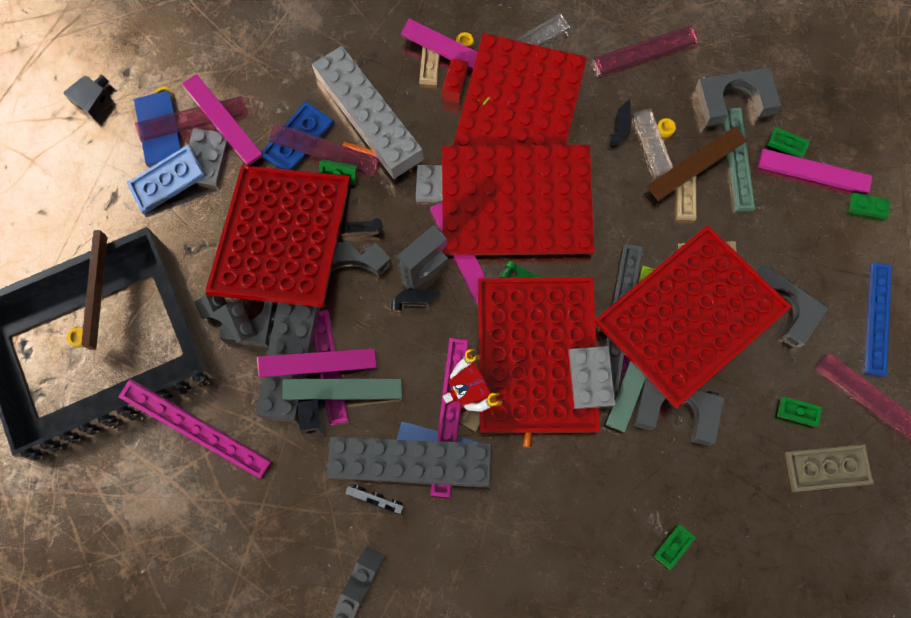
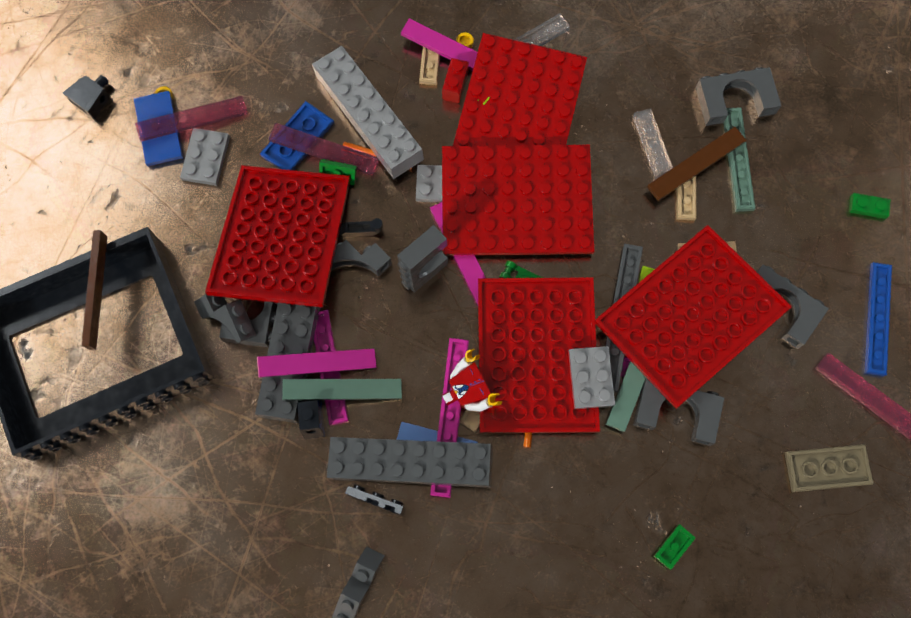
(74, 337): yellow tile -> none
(166, 179): medium blue tile -> none
(194, 428): dark pink tile -> none
(222, 120): dark pink tile -> none
(413, 298): black piece -> none
(623, 124): black piece -> none
(645, 50): clear pink tile -> none
(666, 127): yellow tile -> none
(788, 143): green plate -> none
(799, 411): green plate -> none
(815, 171): dark pink tile -> none

